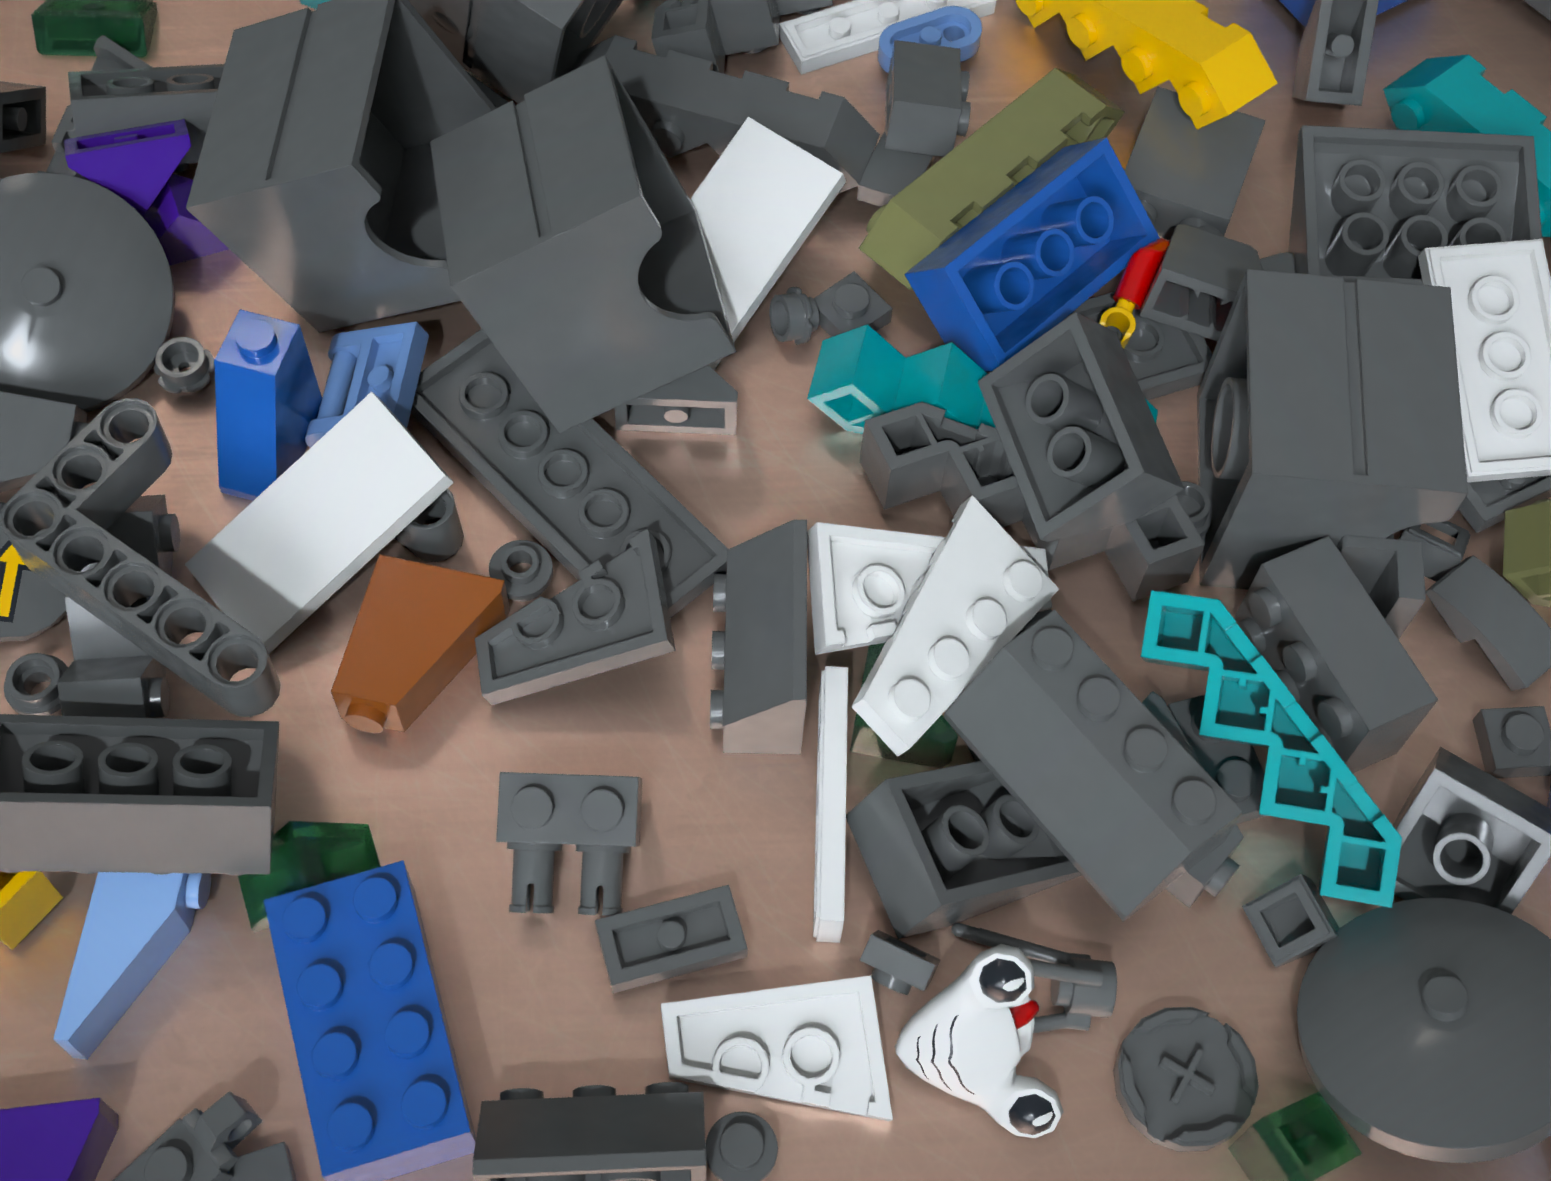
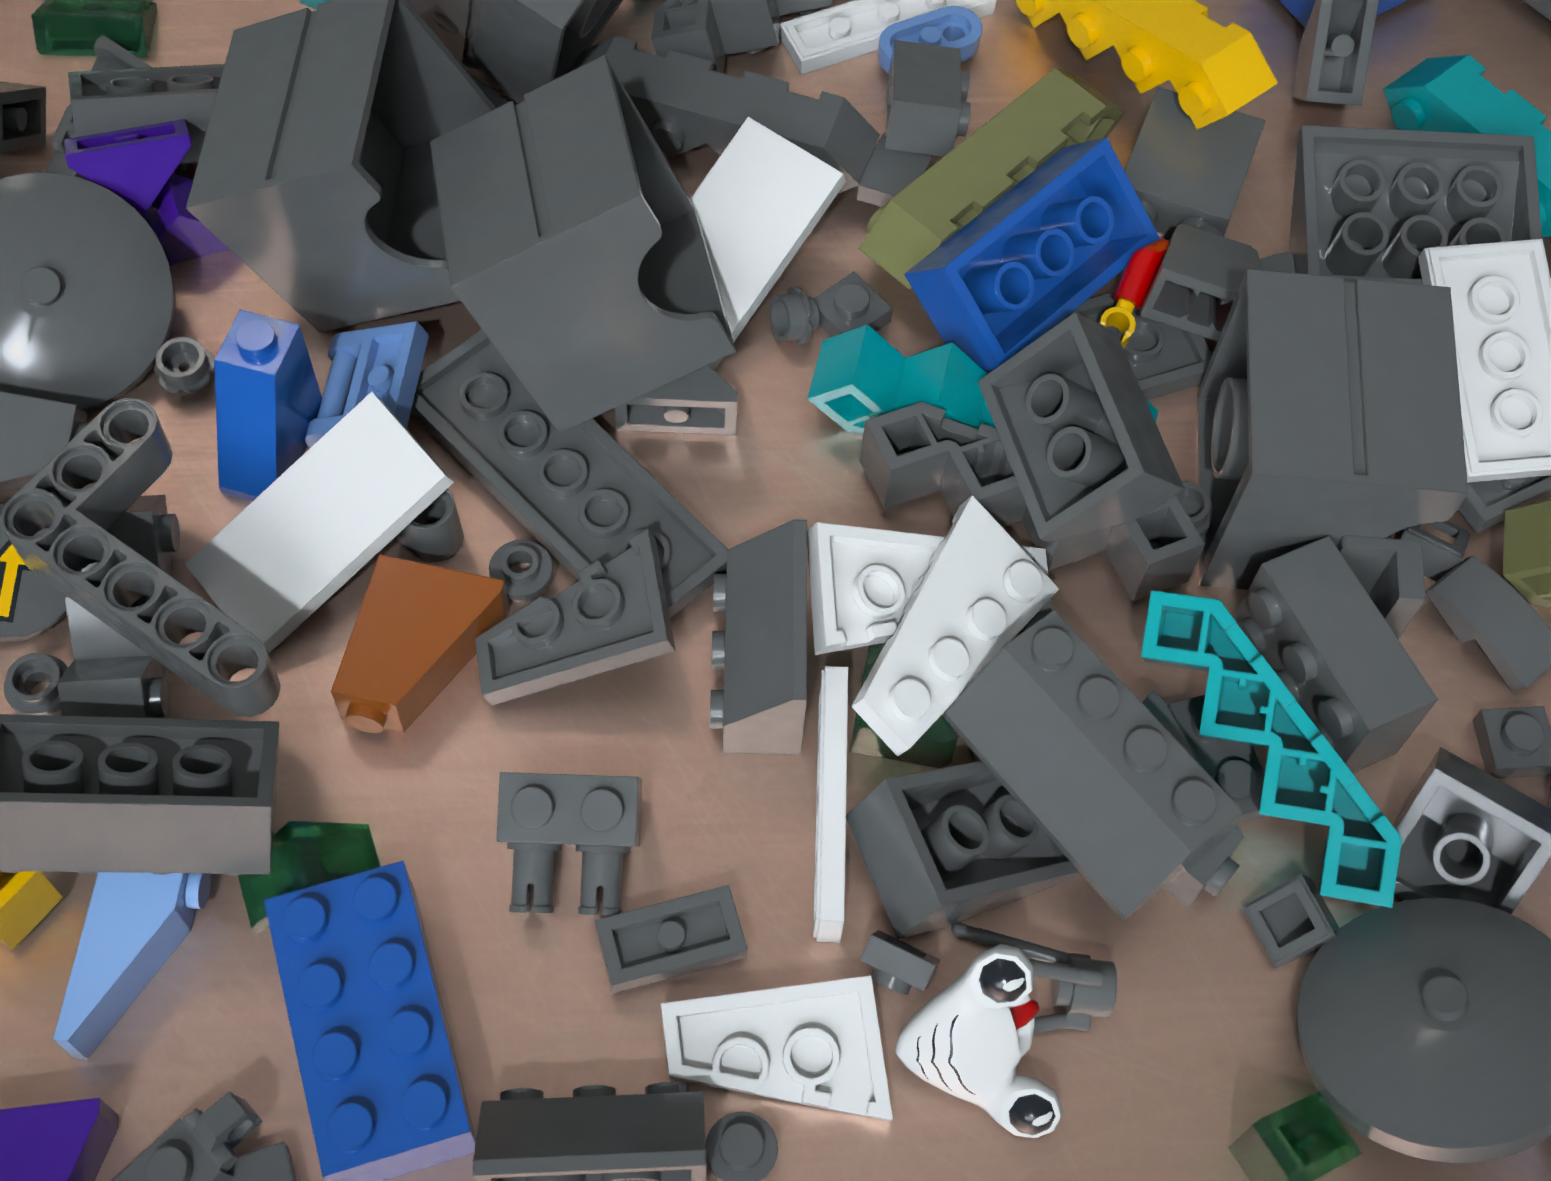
(1185, 1079): dark grey tile -> none

